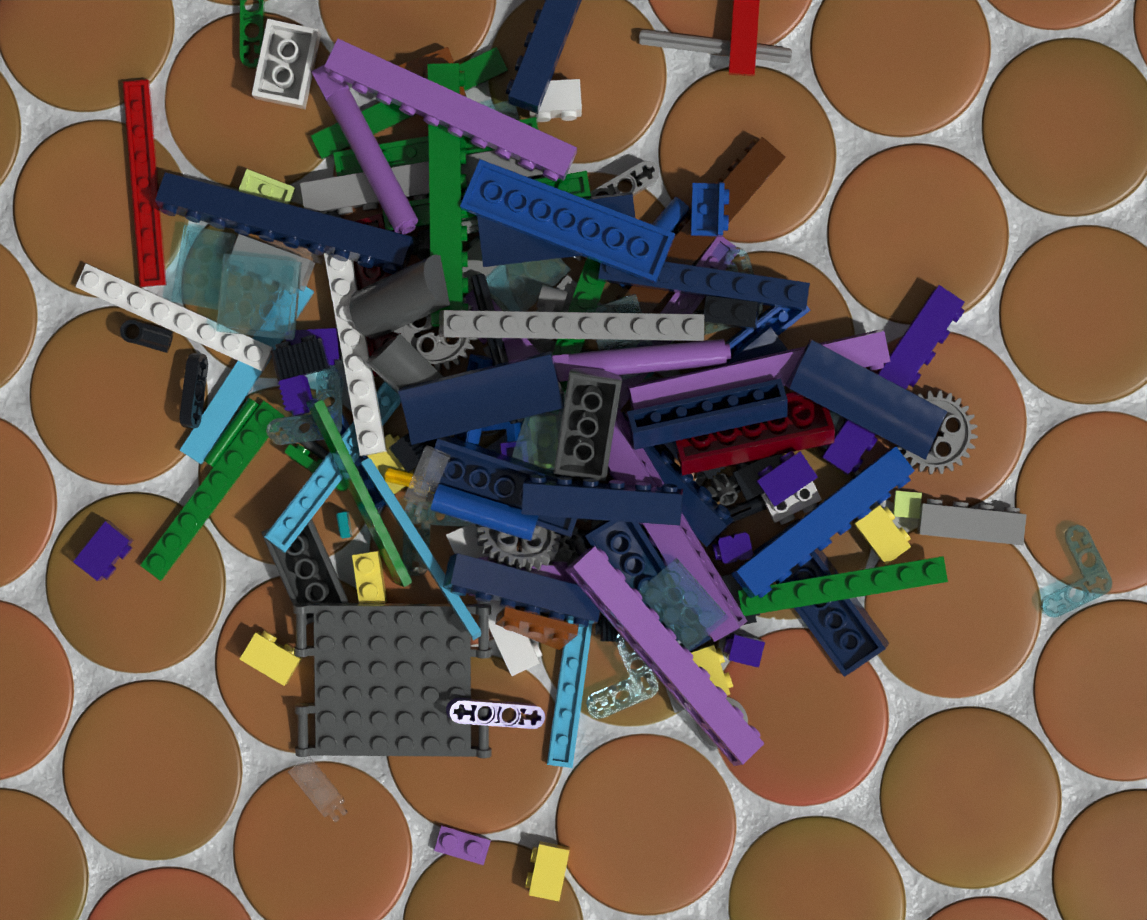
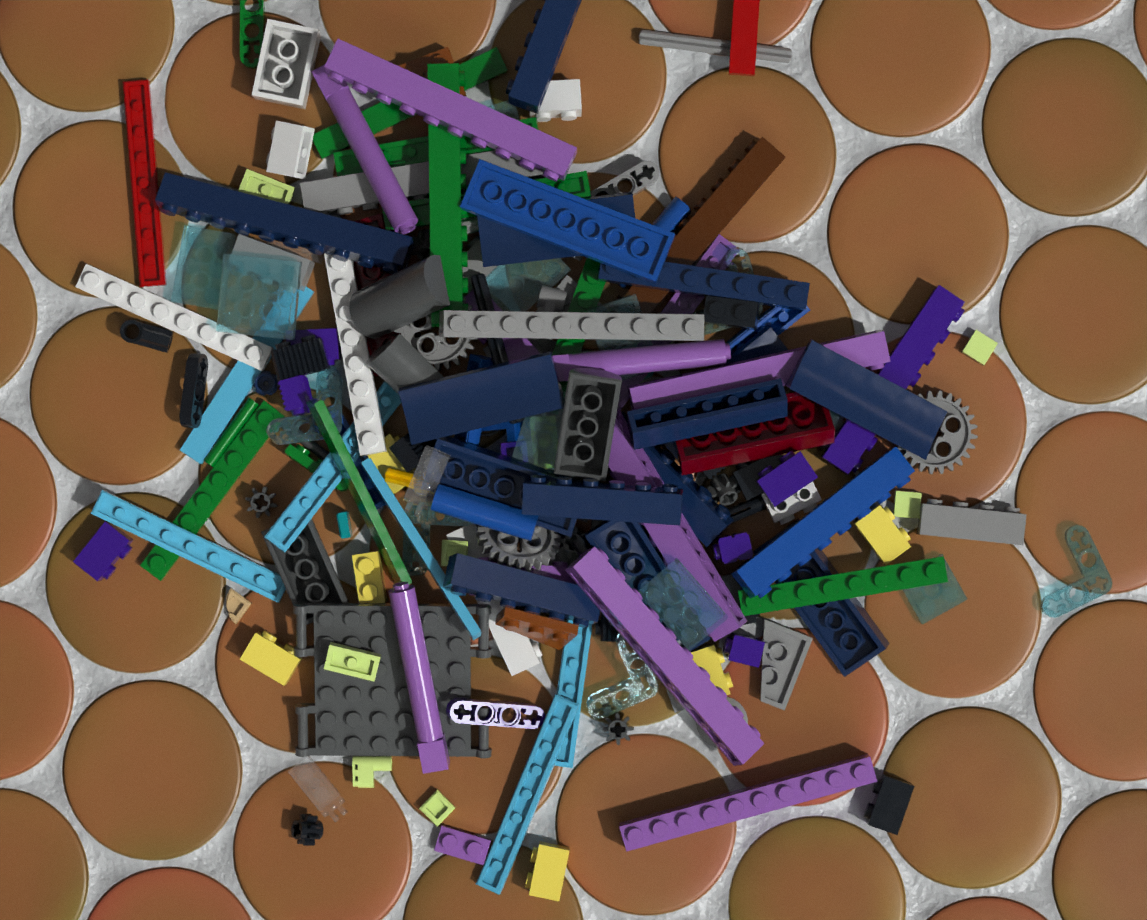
(189, 545): none -> medium azure tile
(236, 605): none -> tan tile
(255, 506): none -> dark grey gear
(272, 380): none -> dark blue plate
(290, 149): none -> white brick
(307, 829): none -> black gear
(352, 661): none -> yellowish green plate
(366, 769): none -> yellowish green piece
(419, 680): none -> medium lavender brick
(437, 807): none -> yellowish green tile
(451, 547): none -> yellowish green tile
(527, 794): none -> medium azure tile
(612, 724): none -> dark grey gear
(708, 209): blue bracket -> none
(747, 802): none -> medium lavender brick
(781, 662): none -> light grey wing
(889, 803): none -> black brick
(935, 599): none -> clear light blue plate
(979, 347): none -> yellowish green tile

